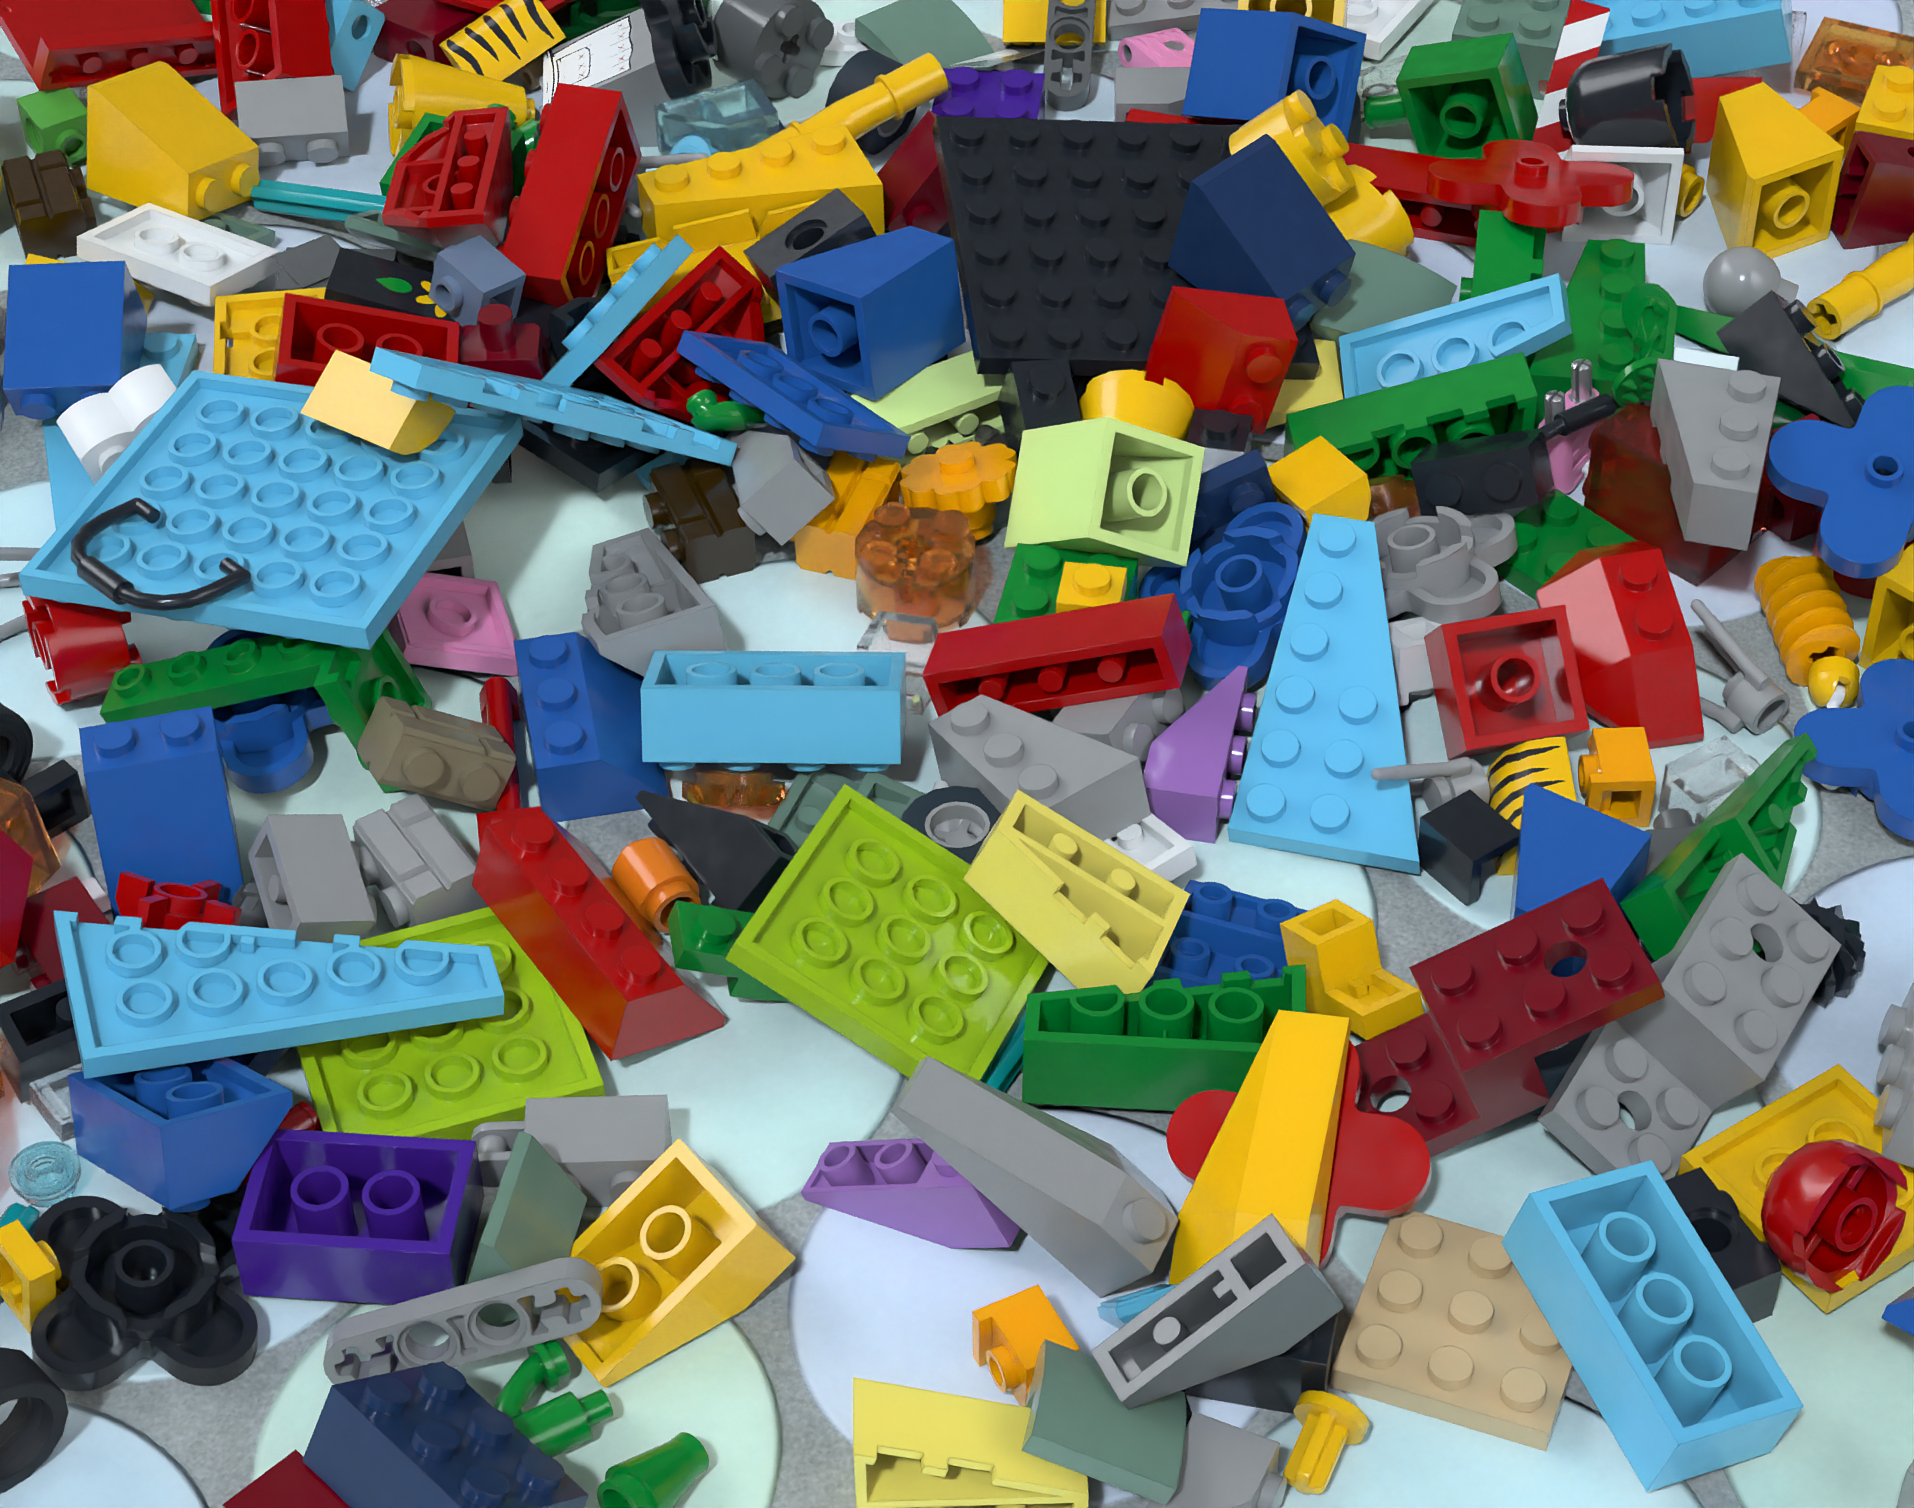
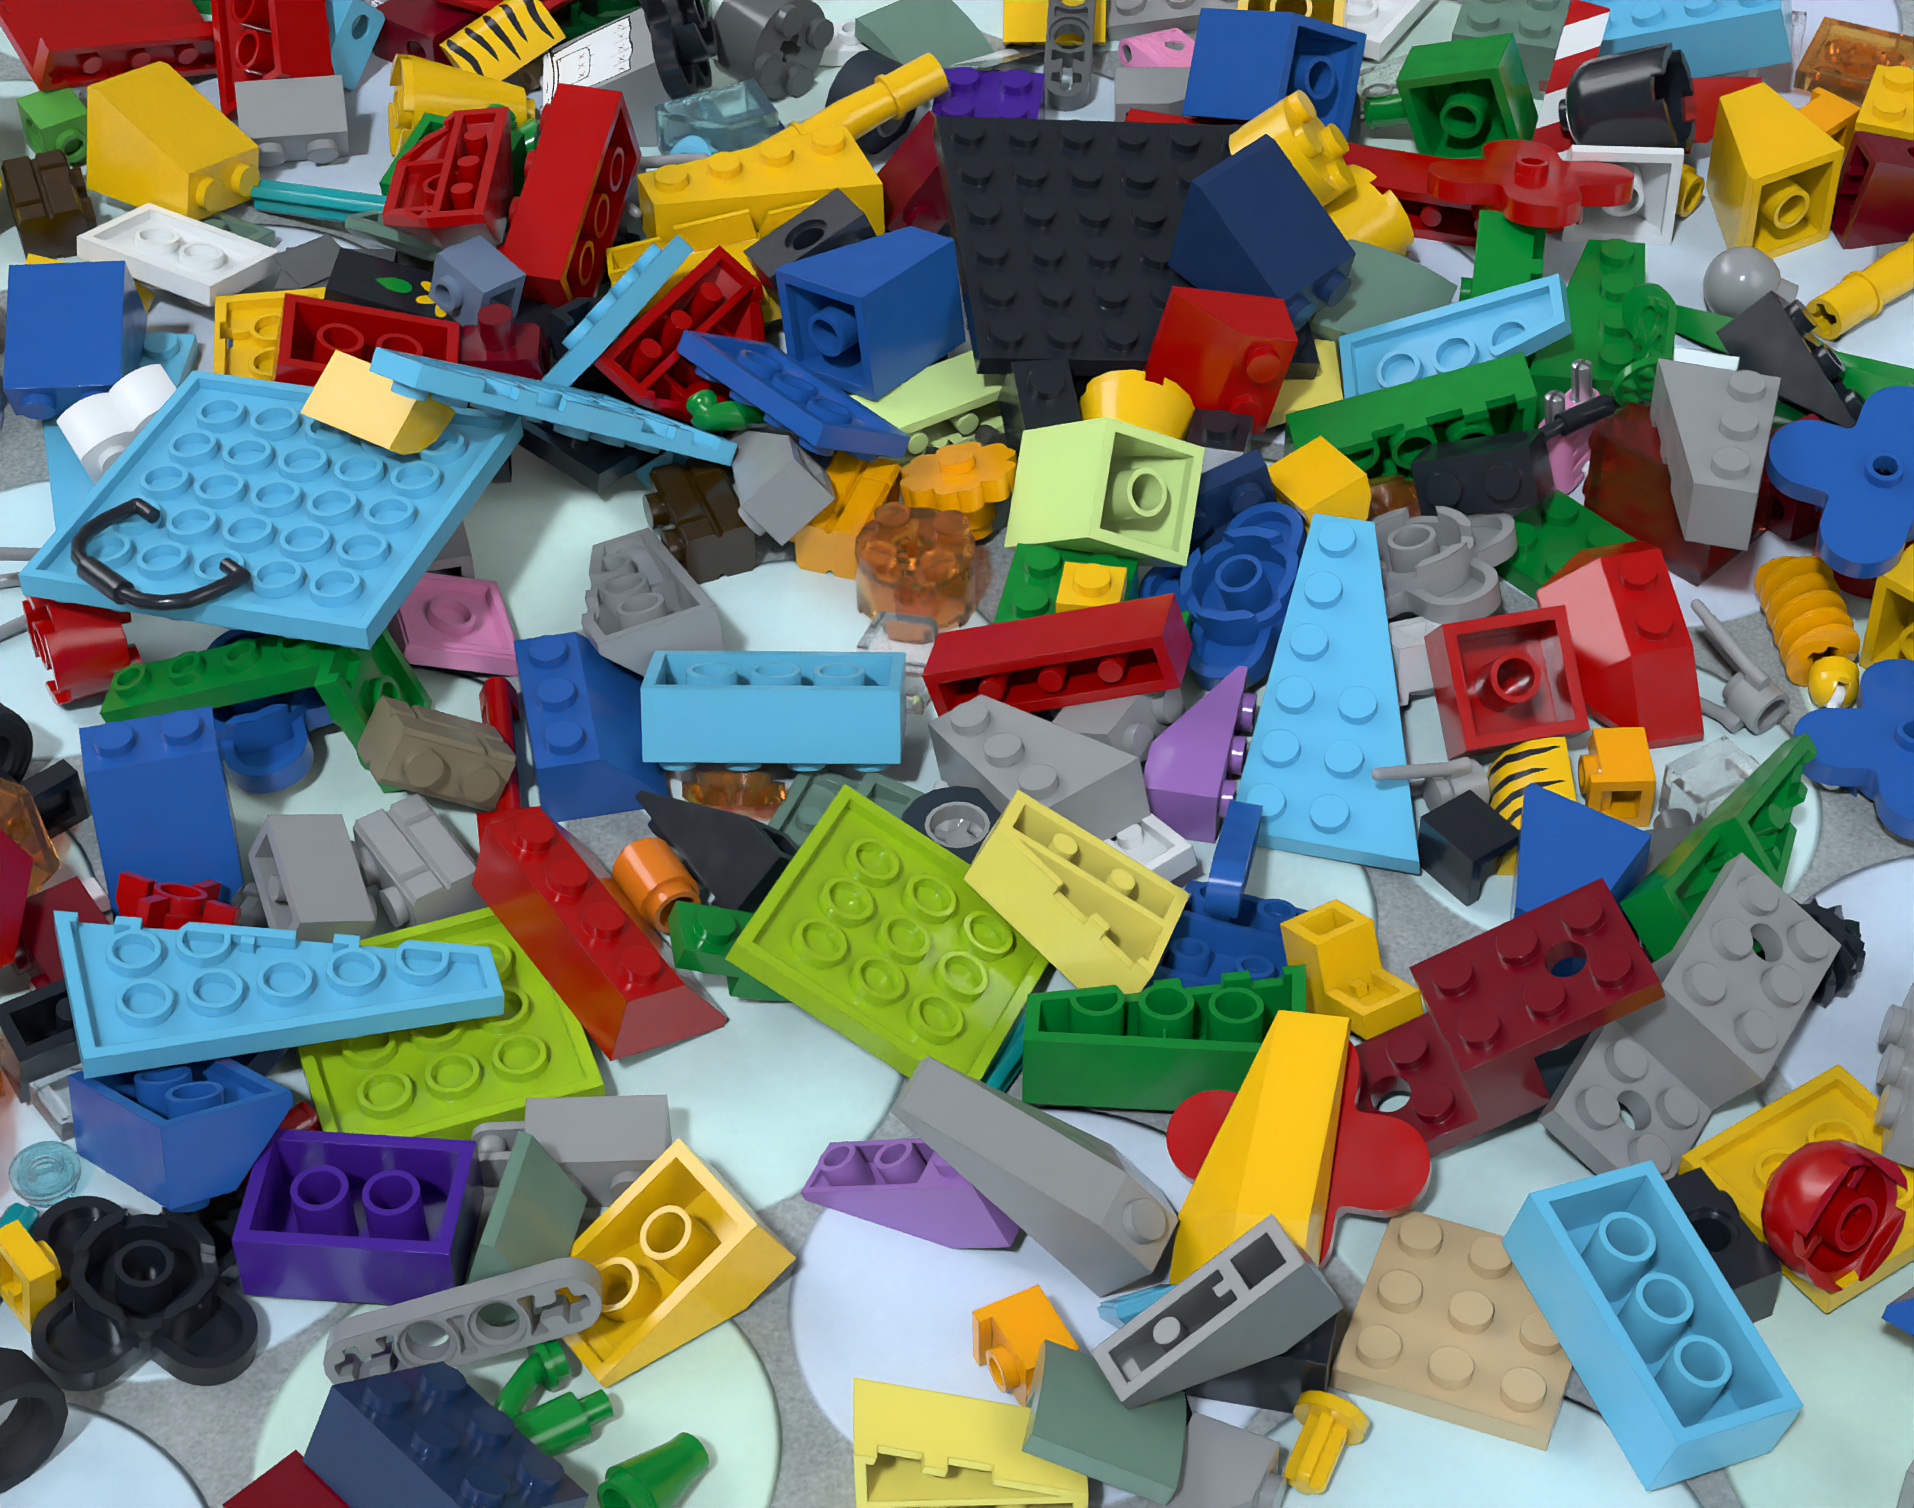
(1233, 859): none -> blue beam

